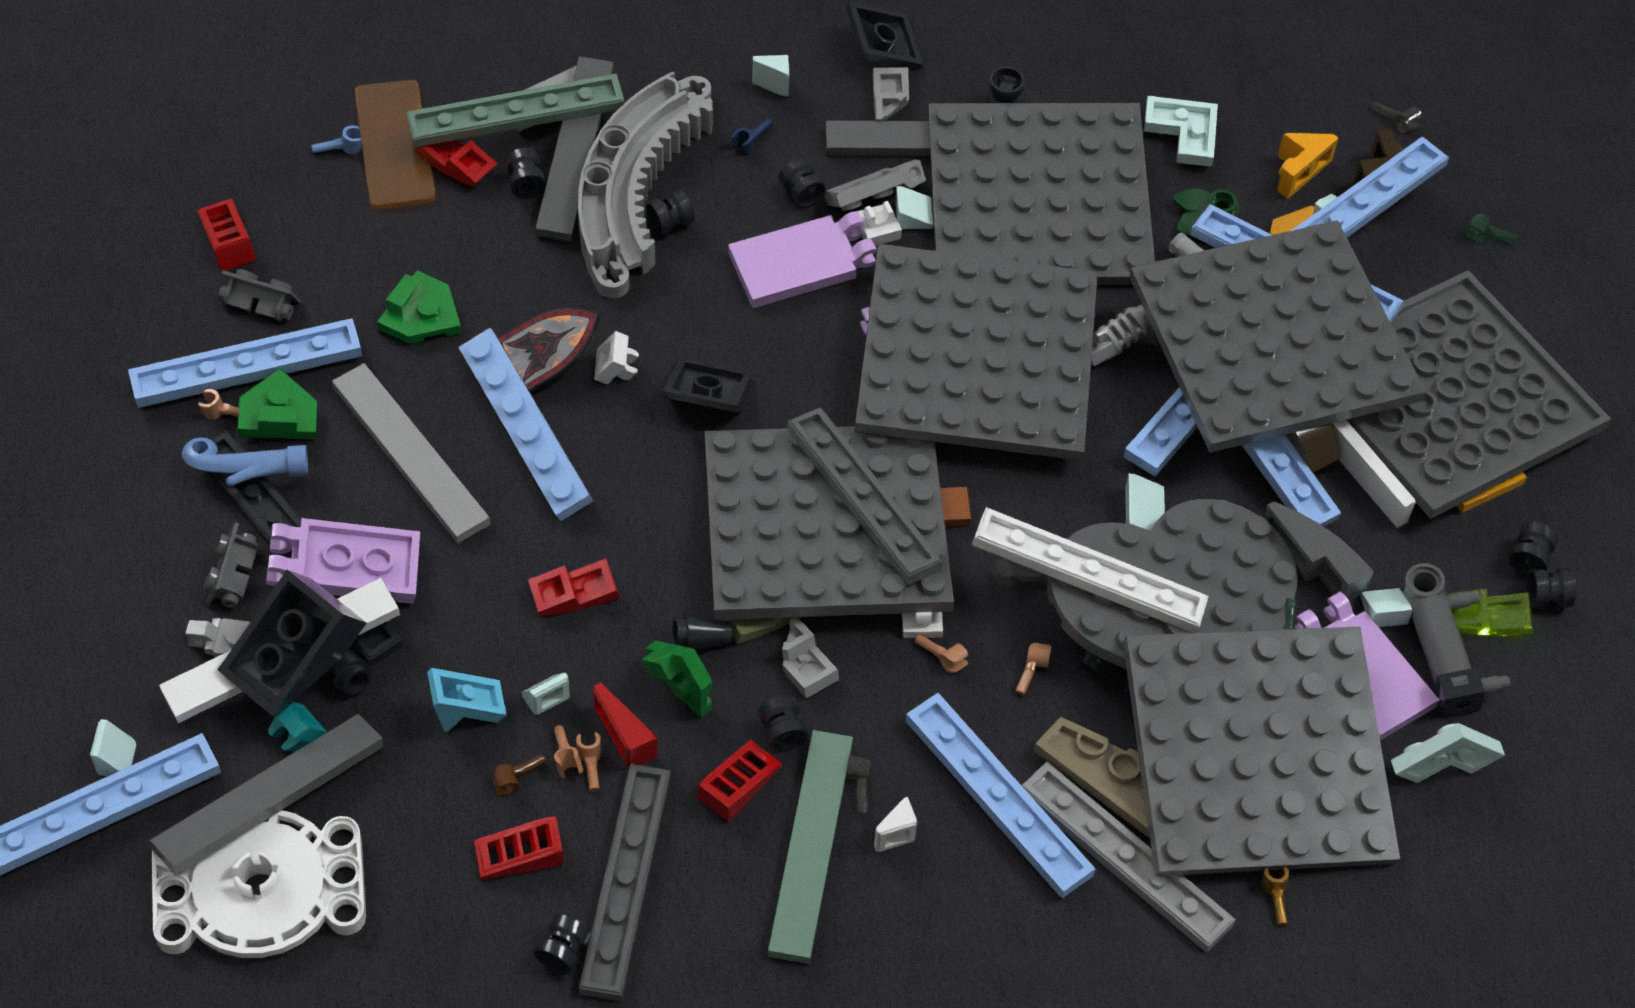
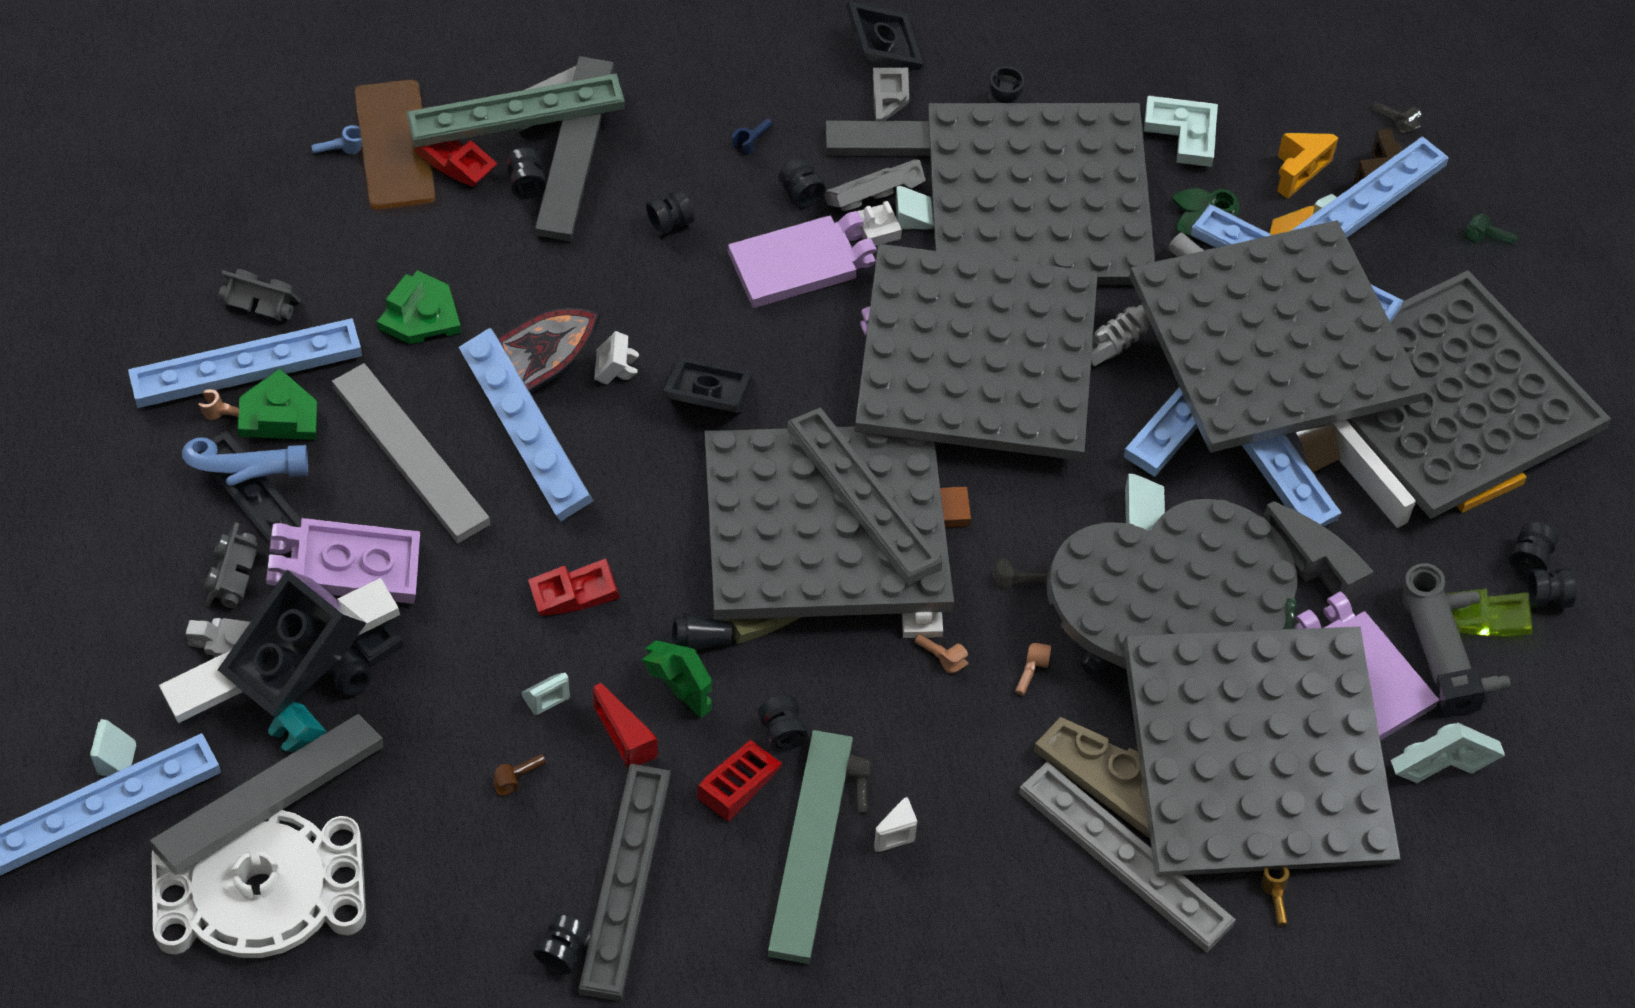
(228, 236): red slope -> none
(465, 695): medium azure slope -> none
(536, 860): red slope -> none
(565, 756): nougat hand -> none
(590, 755): nougat hand -> none
(622, 172): light grey gear -> none
(772, 73): light aqua slope -> none
(804, 662): light grey slope -> none
(1000, 795): light blue plate -> none
(1090, 570): white tile -> none
(1387, 607): light aqua slope -> none

